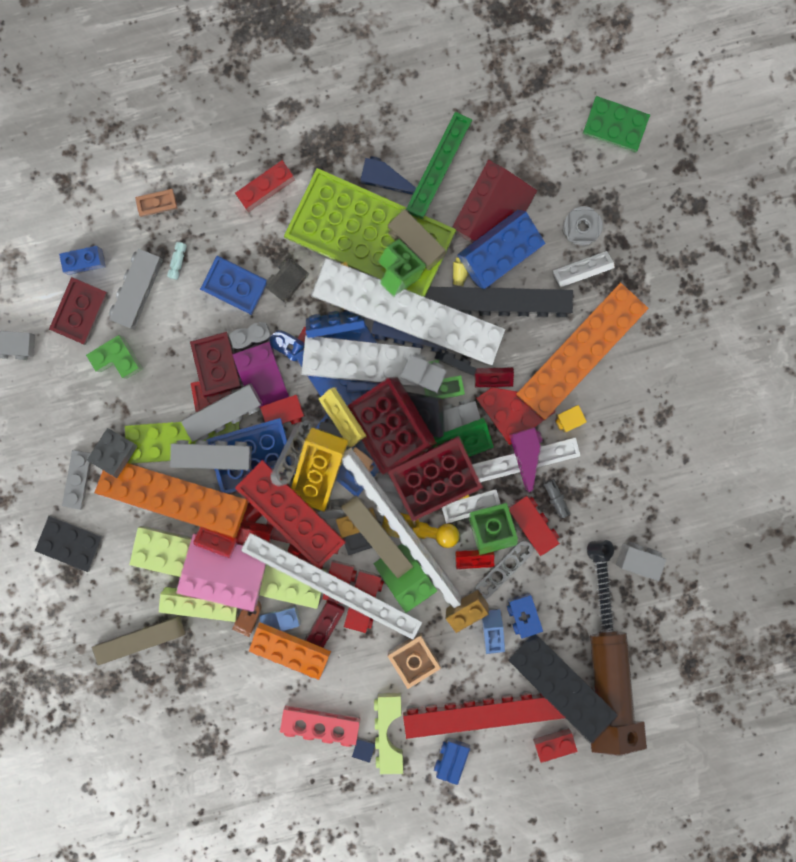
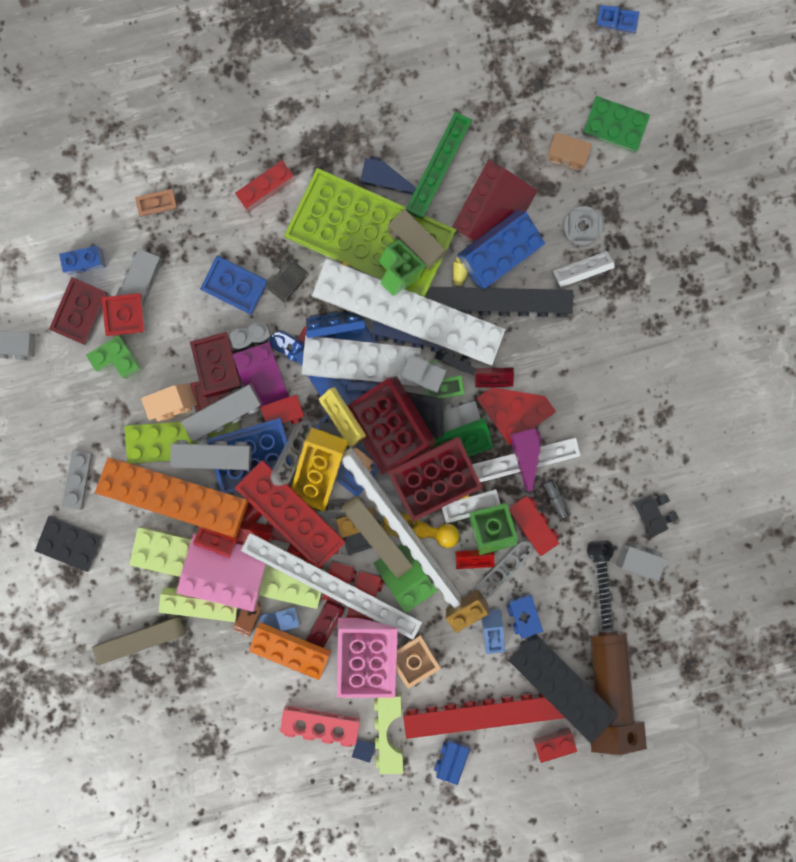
(112, 453): dark grey plate -> none
(123, 314): none -> red tile
(169, 402): none -> light nougat brick
(176, 261): light aqua axle -> none
(366, 659): none -> bright pink slope
(568, 151): none -> medium nougat brick
(570, 419): yellow brick -> none
(582, 351): orange plate -> none
(618, 19): none -> blue slope
(651, 516): none -> black plate

